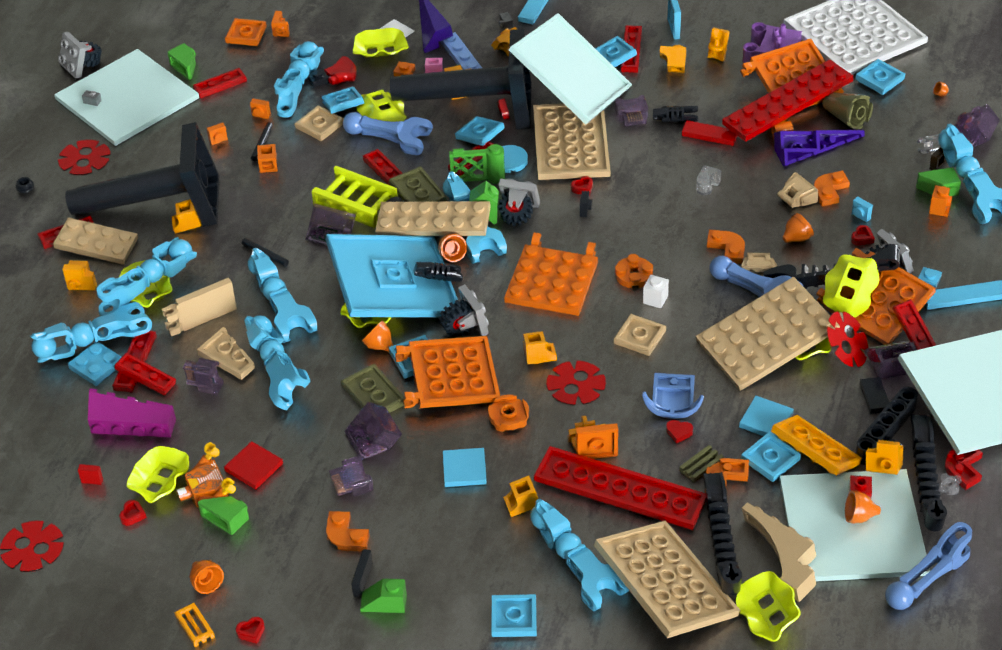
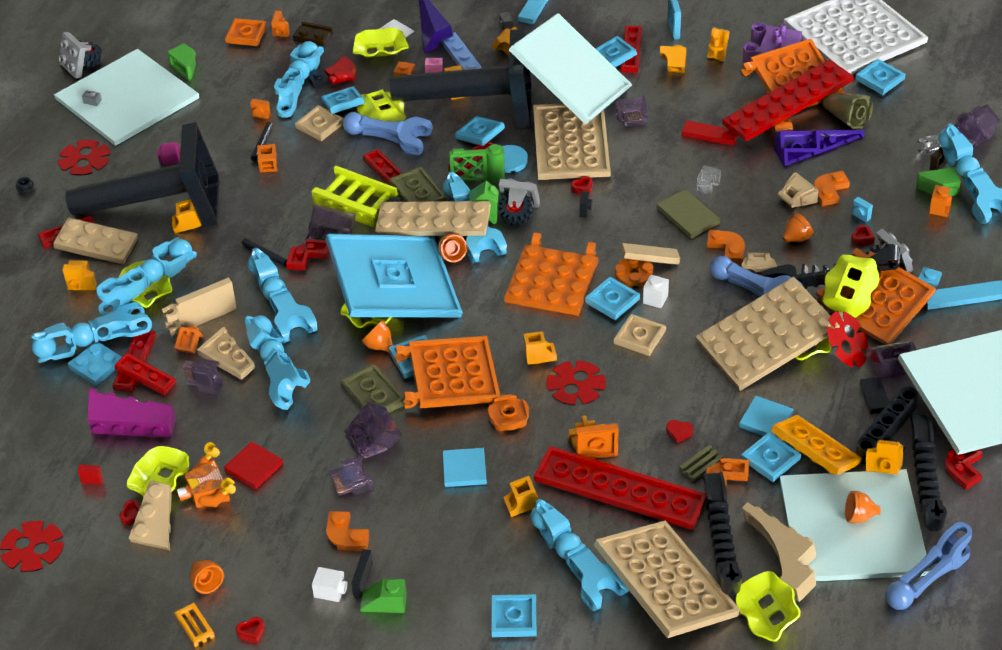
(153, 518): none -> tan wing
(169, 153): none -> dark pink head
(188, 339): none -> orange bracket
(217, 133): orange plate -> none
(220, 83): red tile -> none
(224, 512): bright green slope -> none
(300, 255): none -> red plate
(313, 32): none -> dark brown plate
(329, 584): none -> white brick
(438, 271): black hinge -> none
(464, 314): plate -> none
(502, 106): red tile -> none
(612, 298): none -> medium azure plate
(650, 253): none -> tan tile
(673, 396): medium blue piece -> none
(675, 113): black hinge -> none
(688, 213): none -> olive tile
(861, 484): red plate -> none
(913, 325): red tile -> none
(940, 89): orange hinge -> none
(954, 488): clear plate -> none

